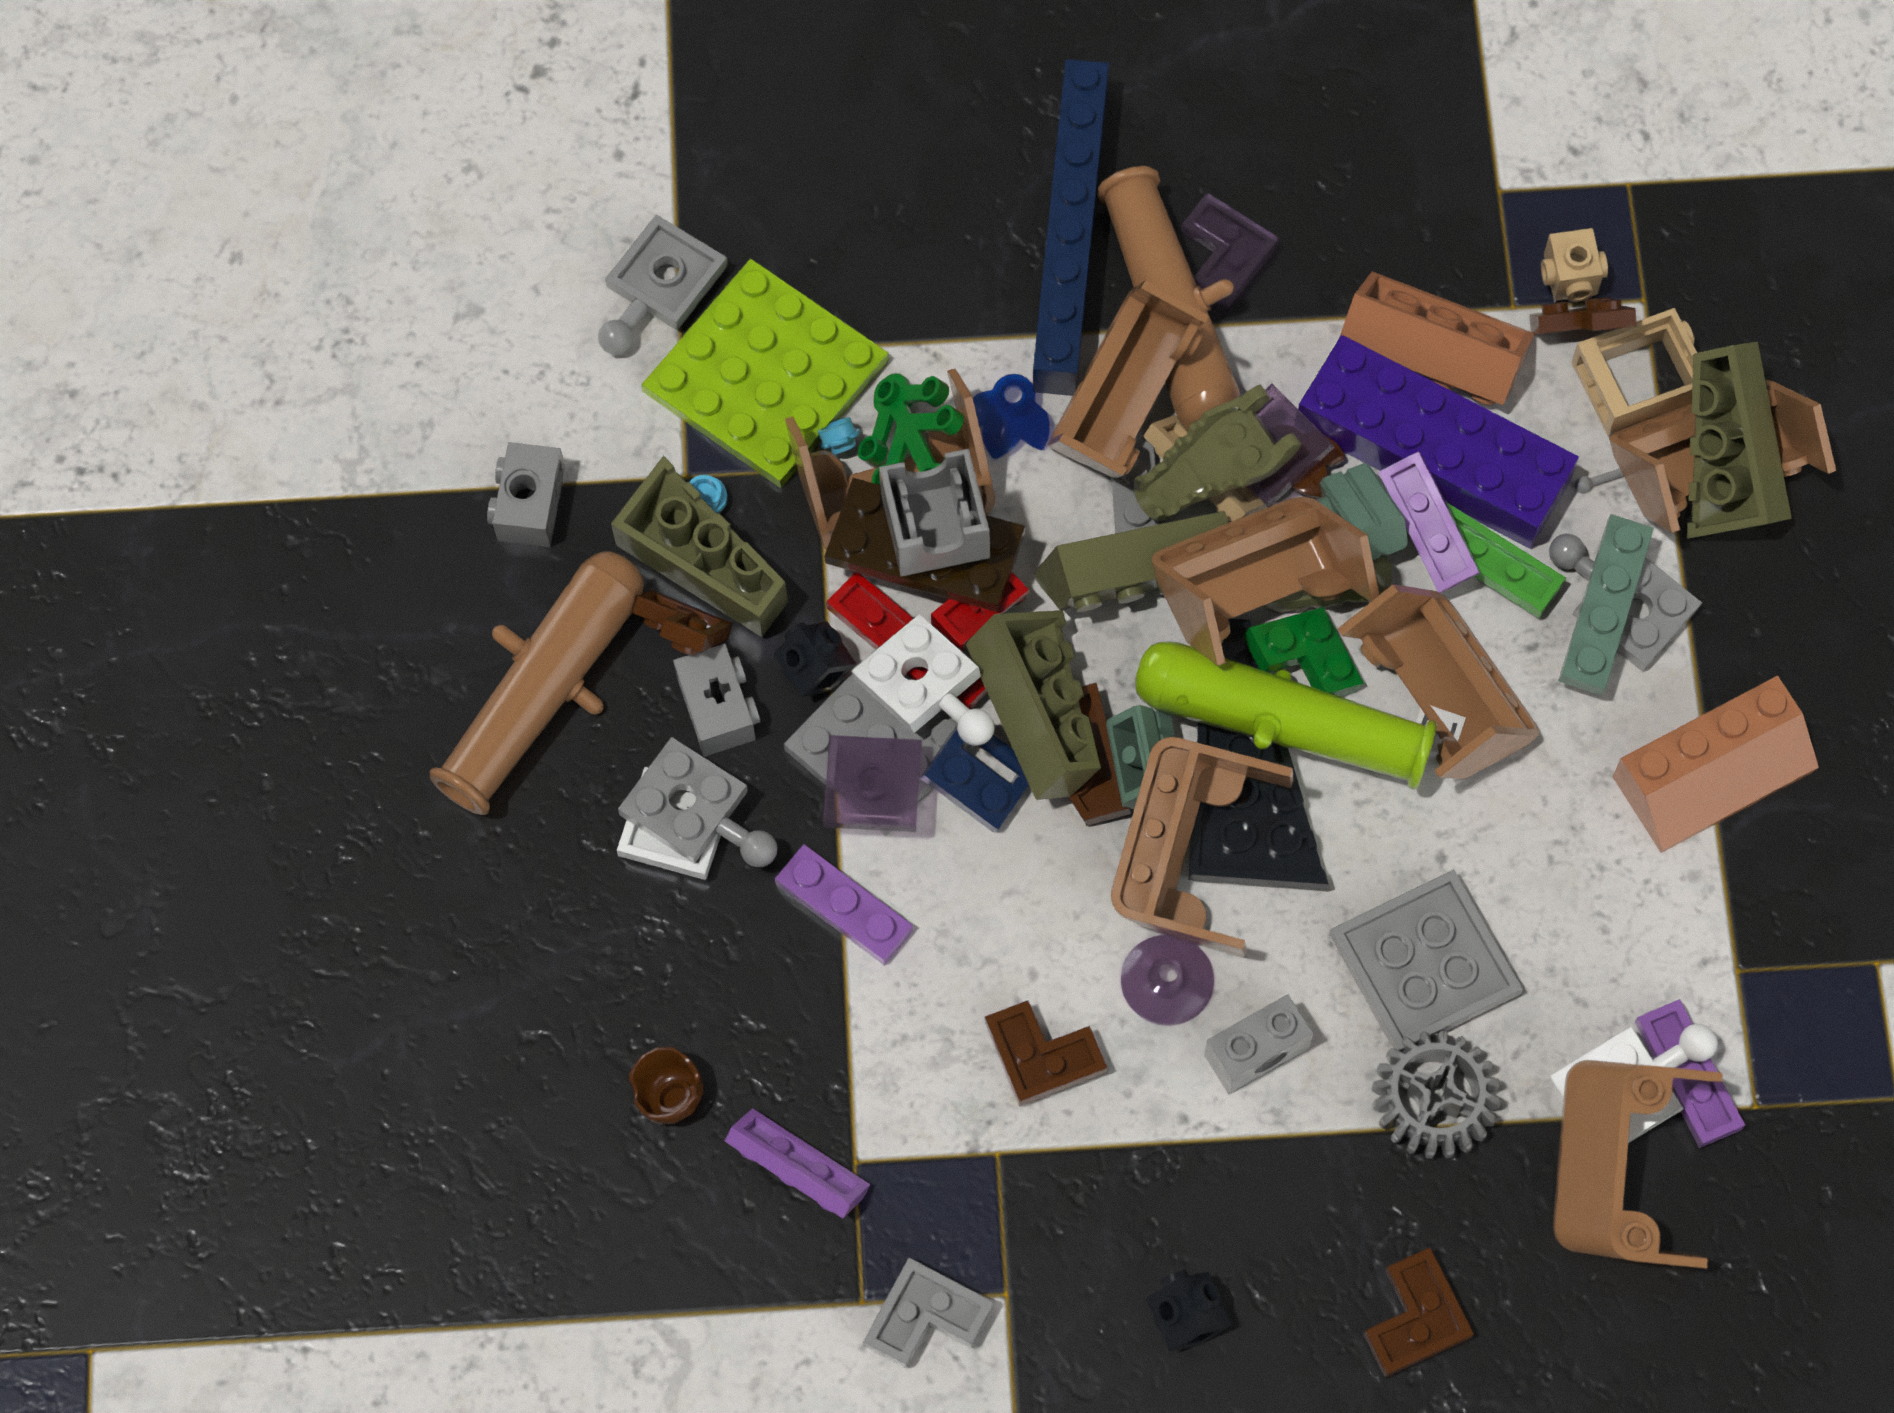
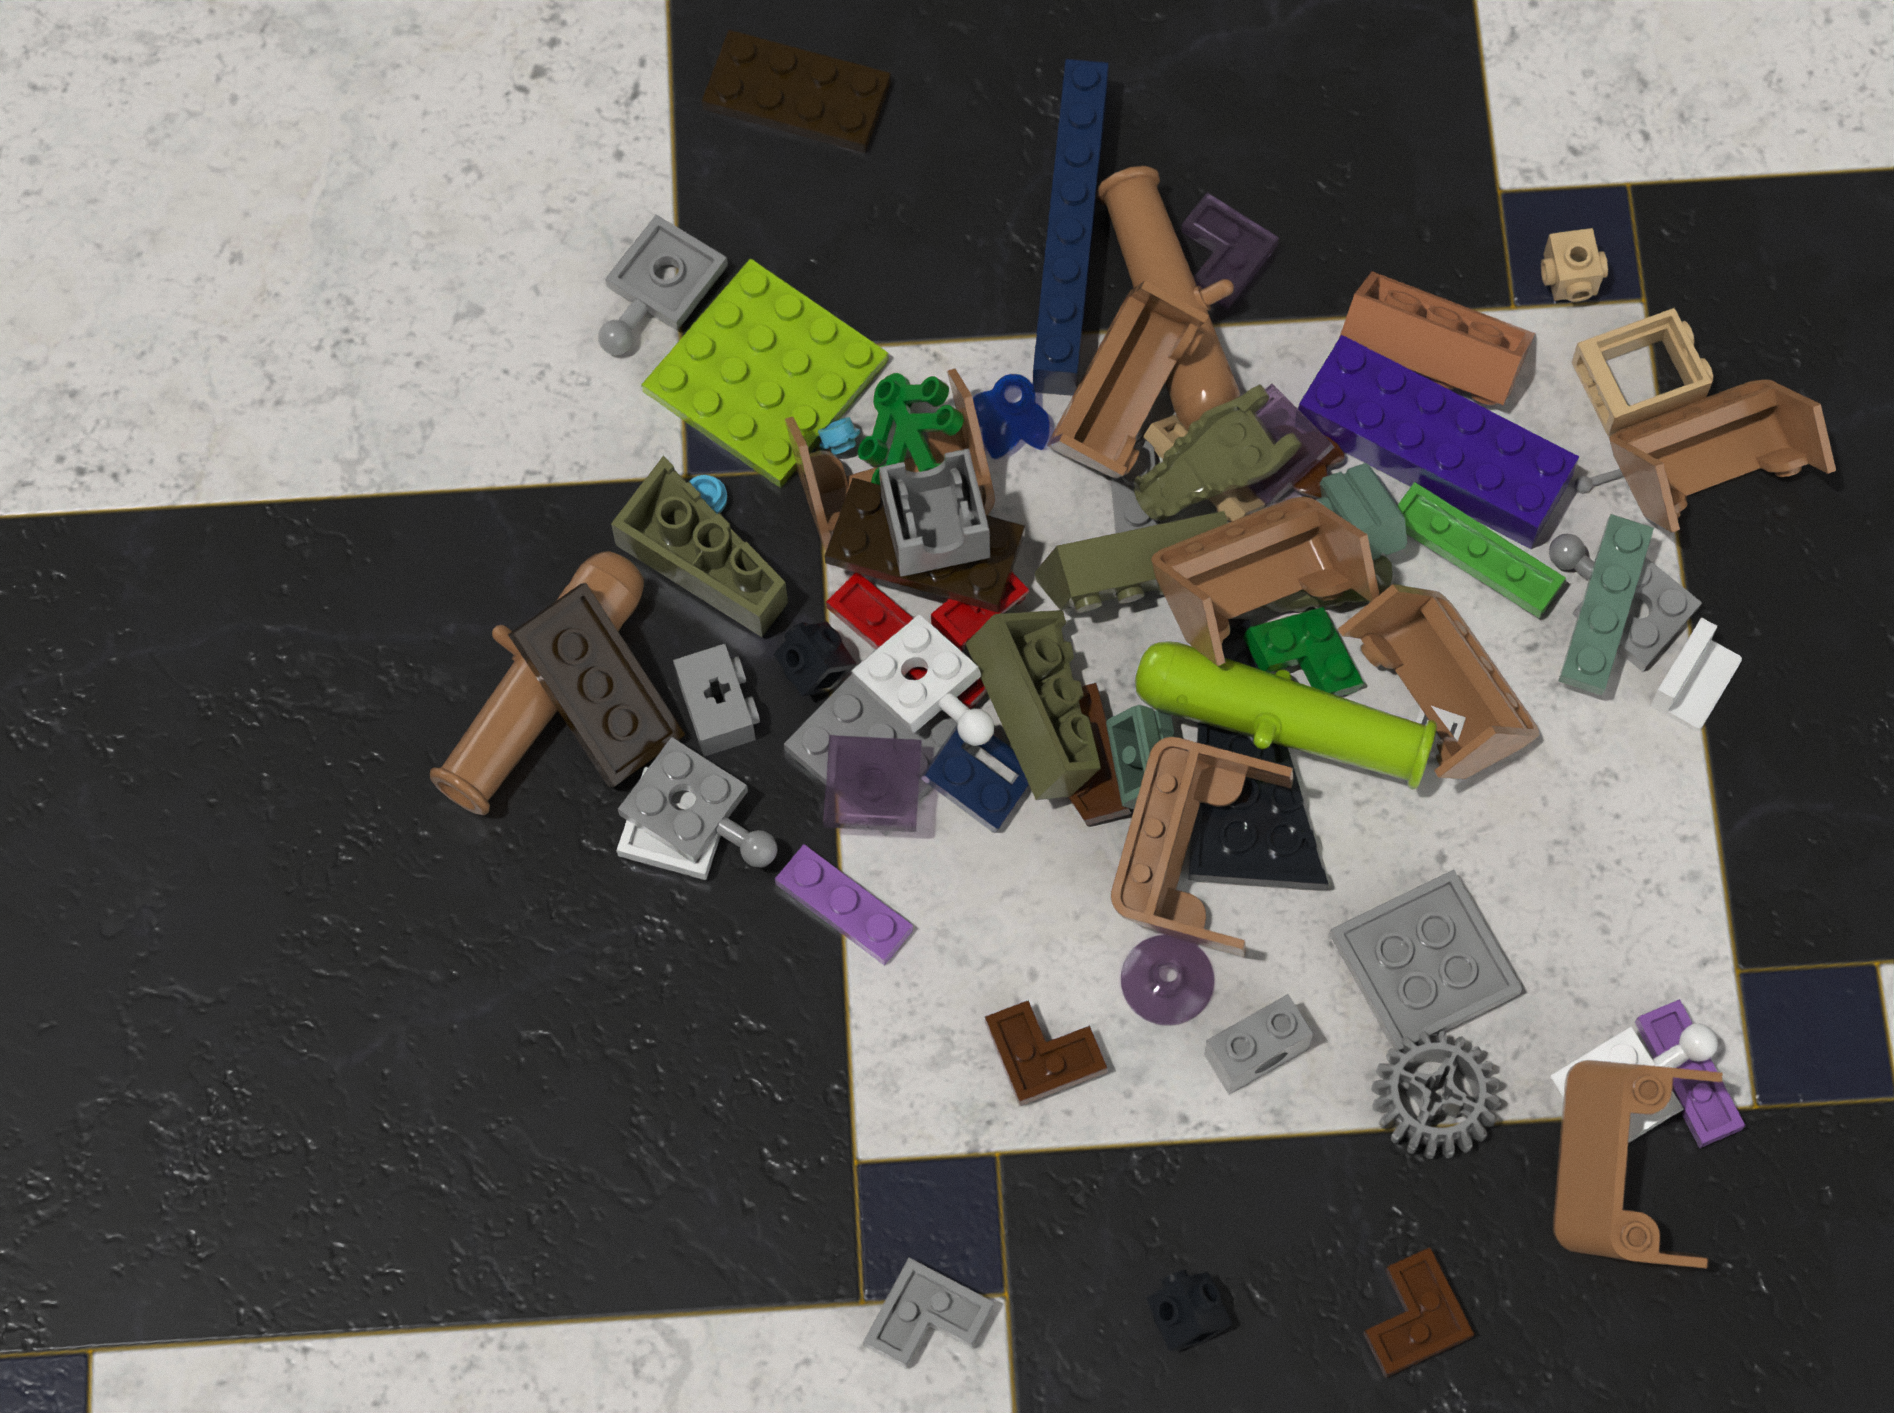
(533, 518): light grey brick -> none
(596, 684): none -> dark brown plate
(666, 1085): reddish brown hair -> none
(684, 625): reddish brown plate -> none
(796, 91): none -> dark brown plate
(797, 1163): medium lavender plate -> none
(1430, 522): medium lavender plate -> none
(1597, 315): reddish brown plate -> none
(1696, 678): none -> white panel
(1717, 764): nougat slope -> none
(1734, 444): olive wedge -> none

